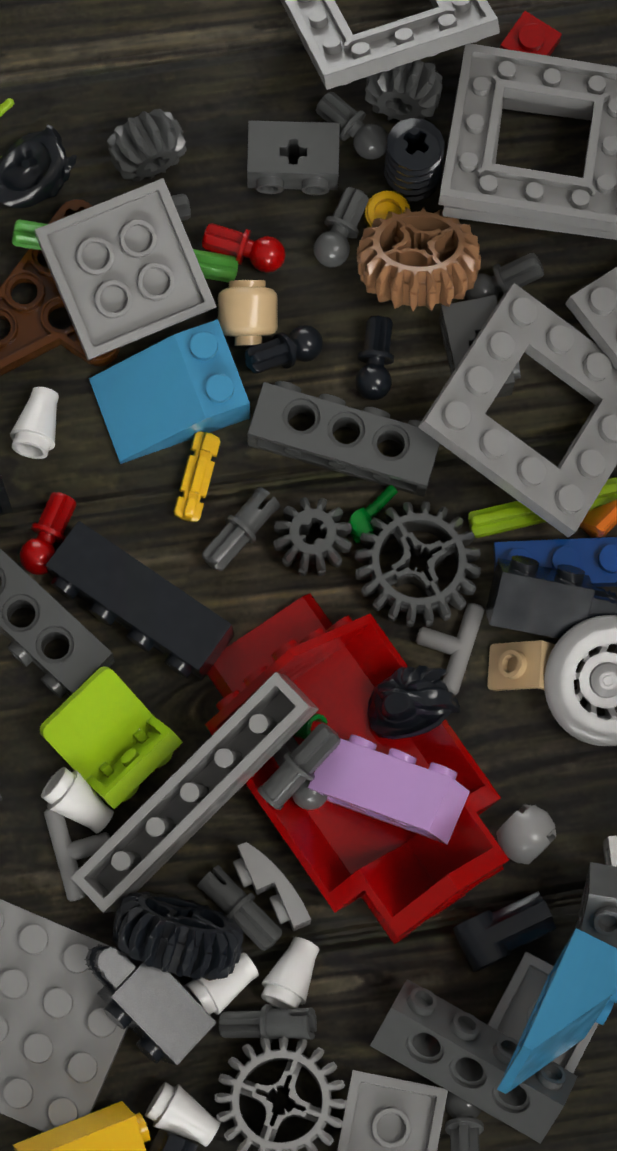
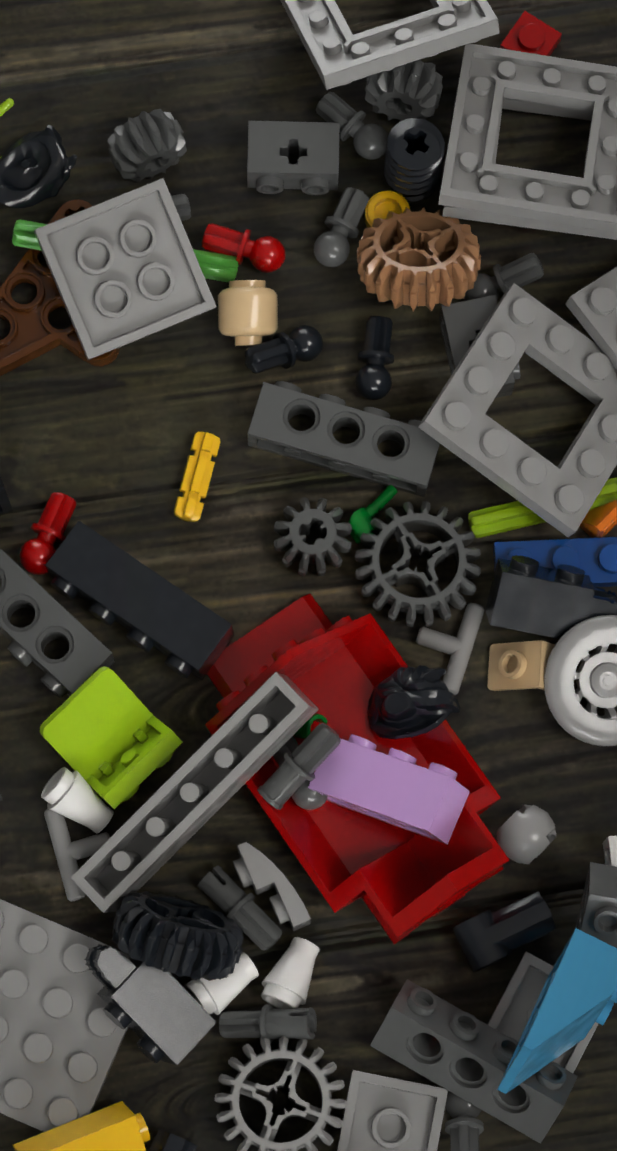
(36, 426): white cone -> none
(171, 392): dark azure slope -> none
(182, 1115): white cone -> none
(239, 530): dark grey axle -> none

